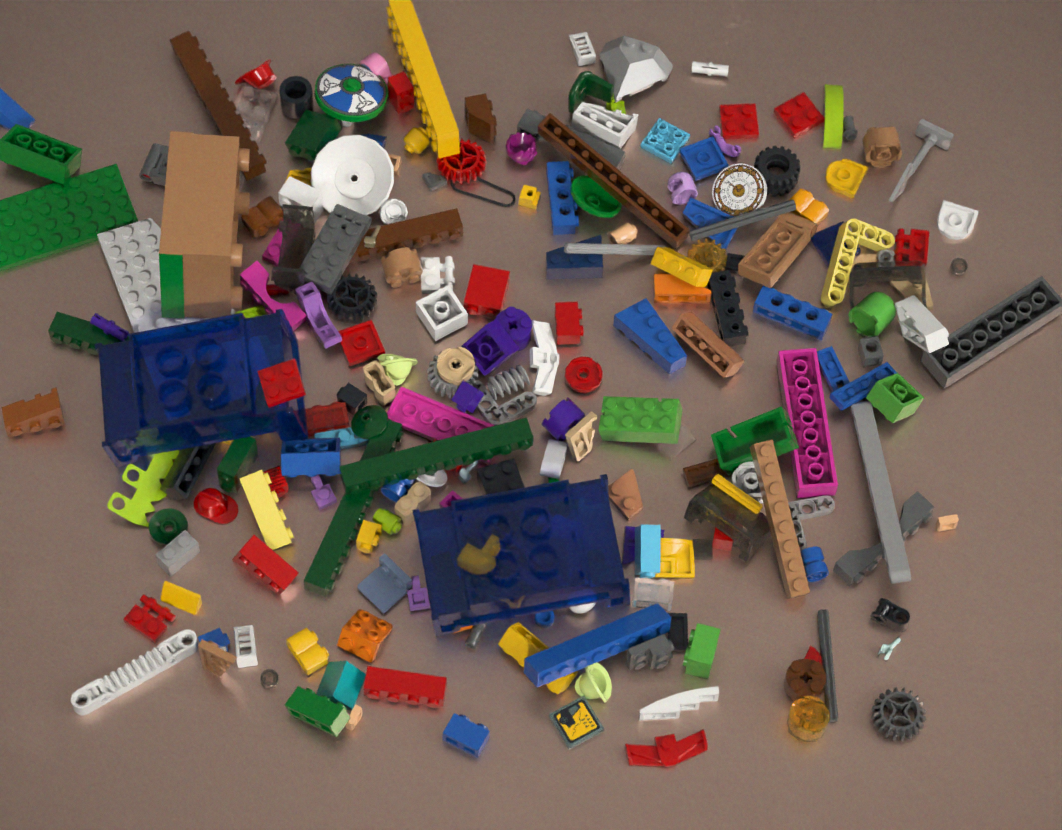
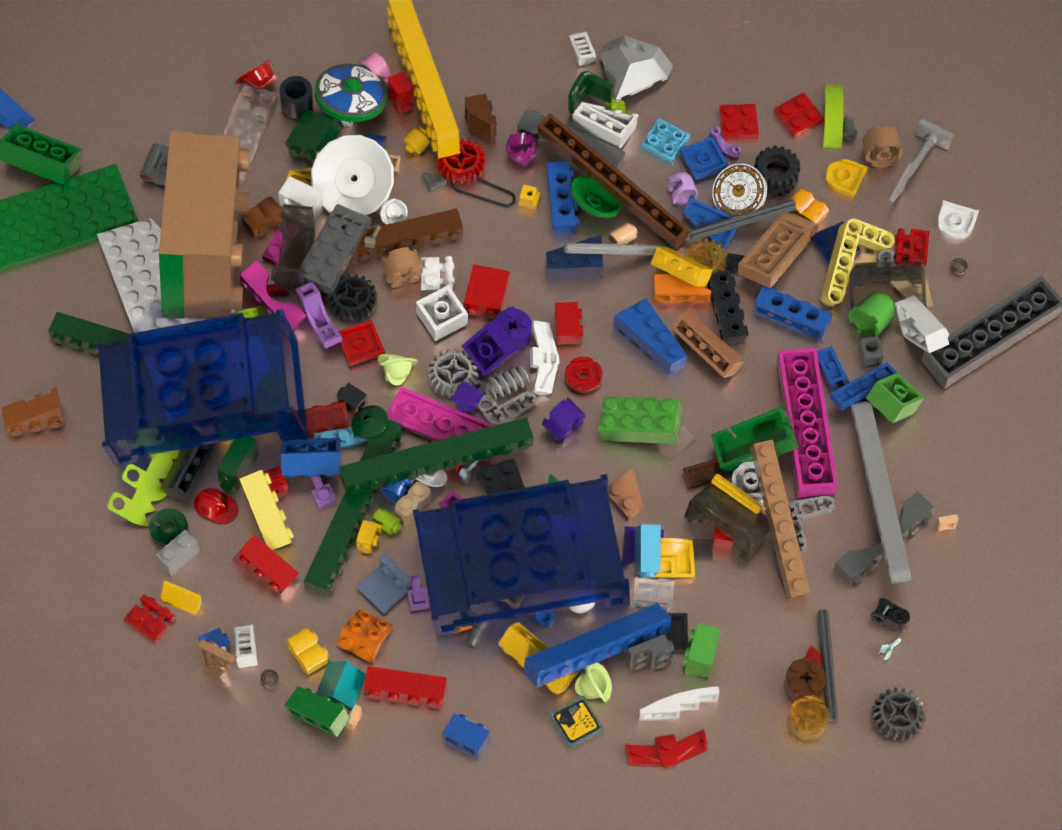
(109, 327): dark purple pin -> none
(135, 672): white gear -> none
(216, 98): reddish brown brick -> none
(281, 383): red plate -> none
(379, 383): tan brick -> none
(455, 355): tan plate -> none
(477, 560): clear yellow brick -> none
(554, 459): white beam -> none
(580, 437): tan wing -> none
(698, 67): white pin -> none
(813, 565): blue wheel -> none

